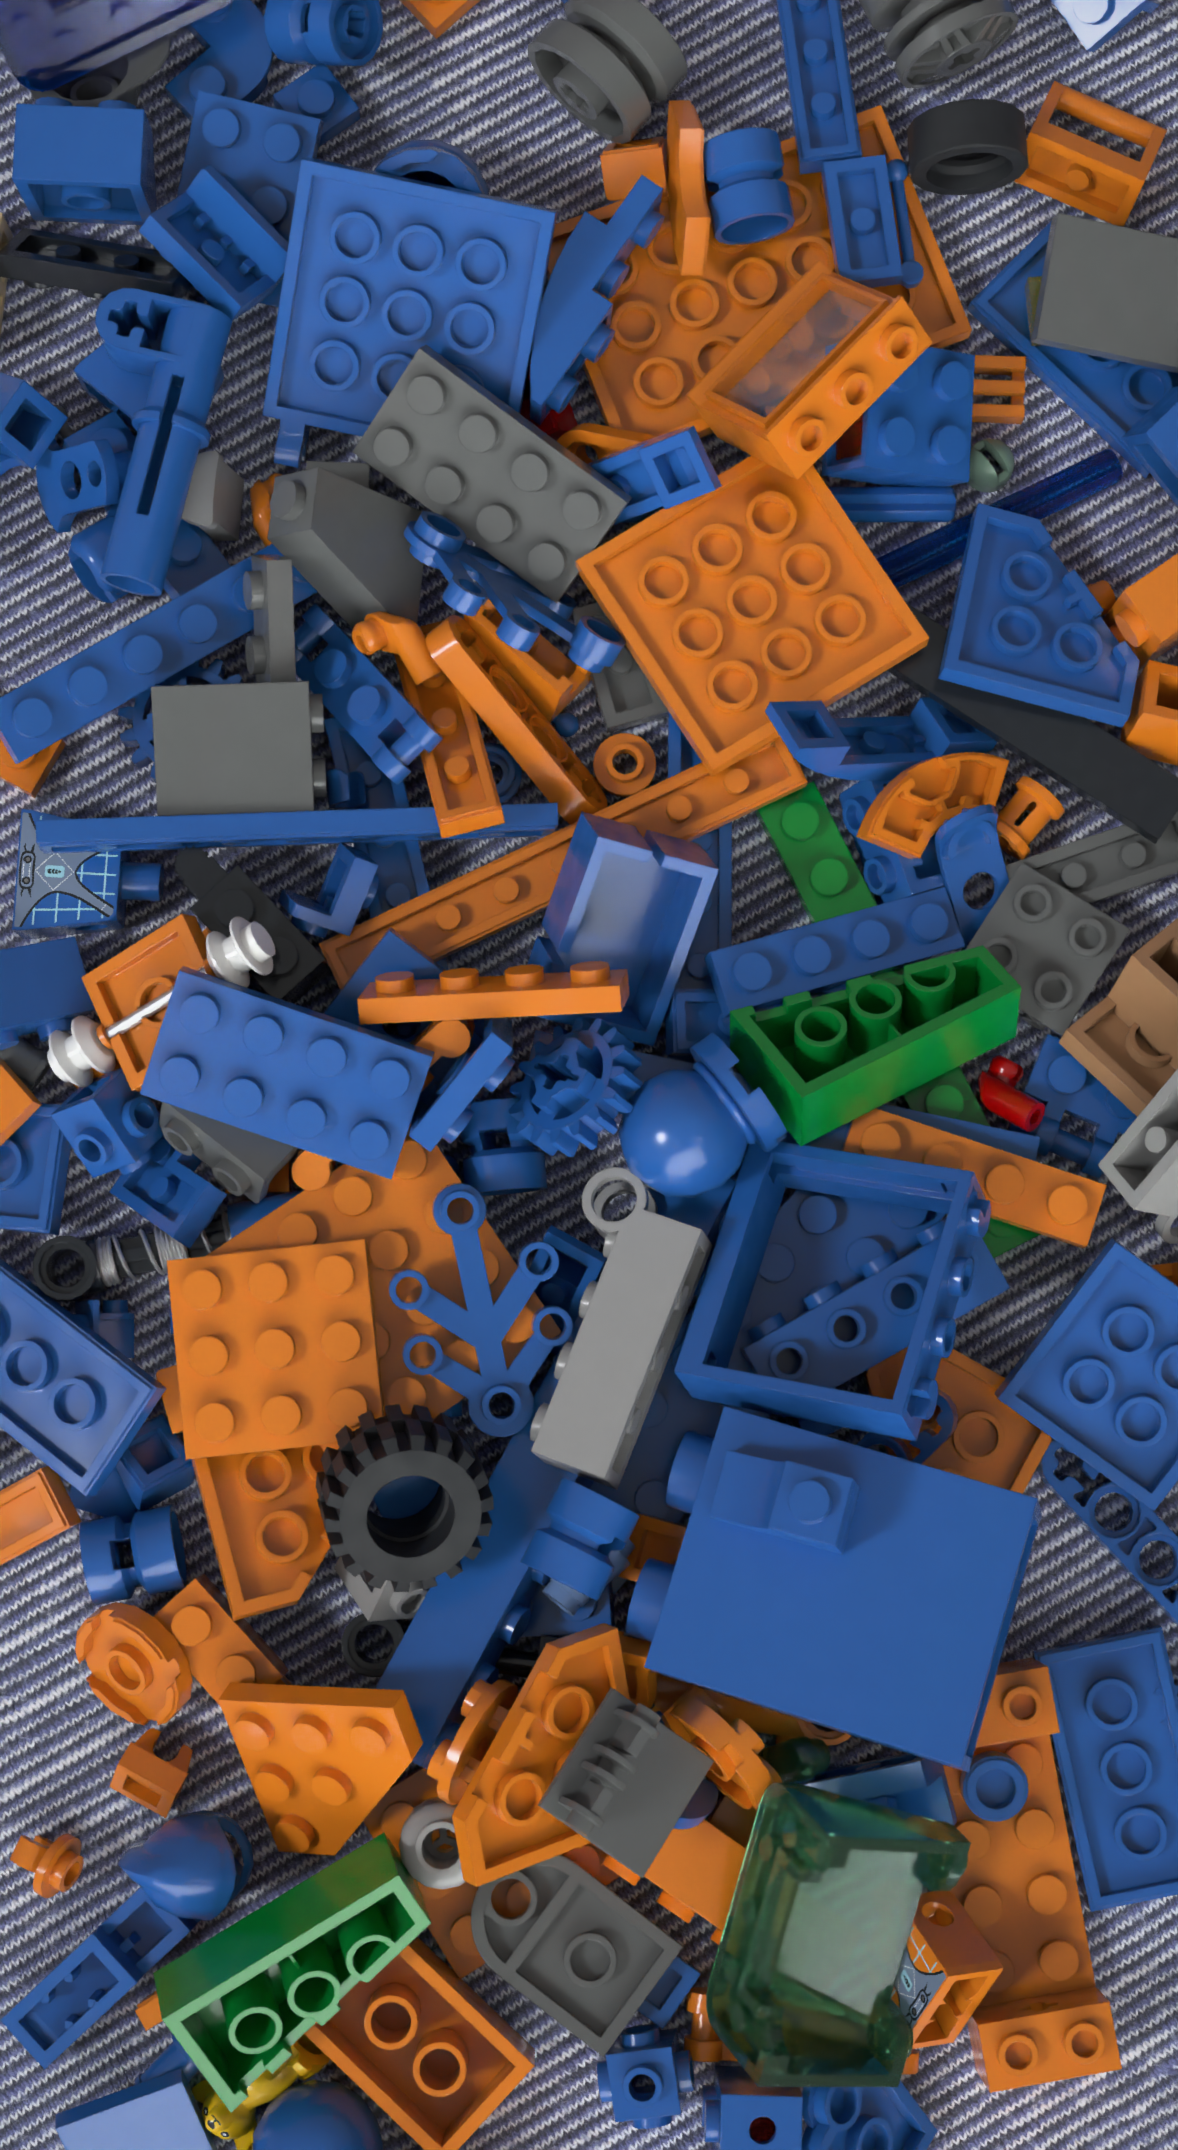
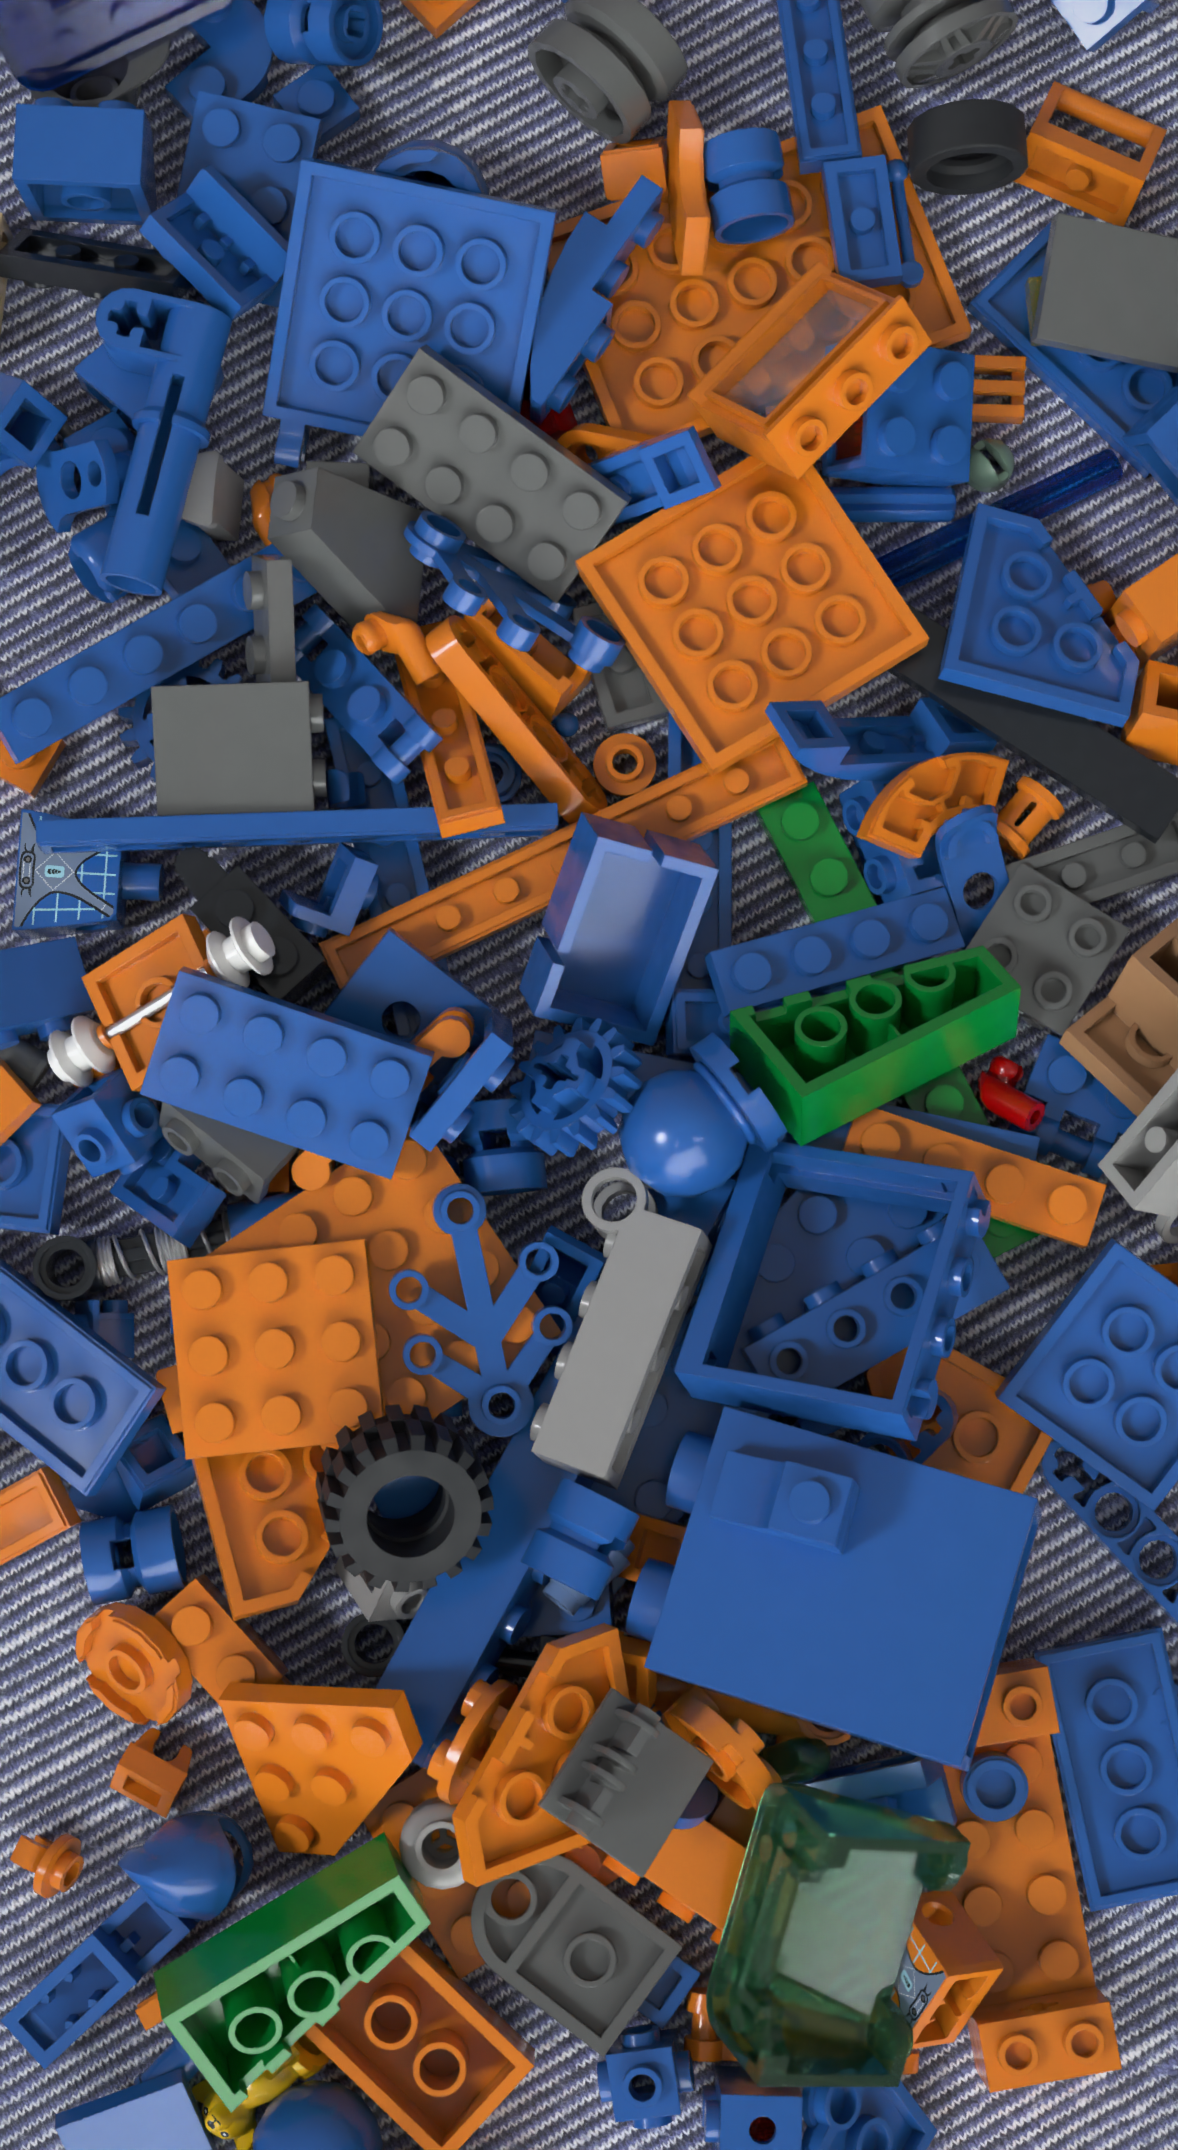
(518, 993): orange plate -> none

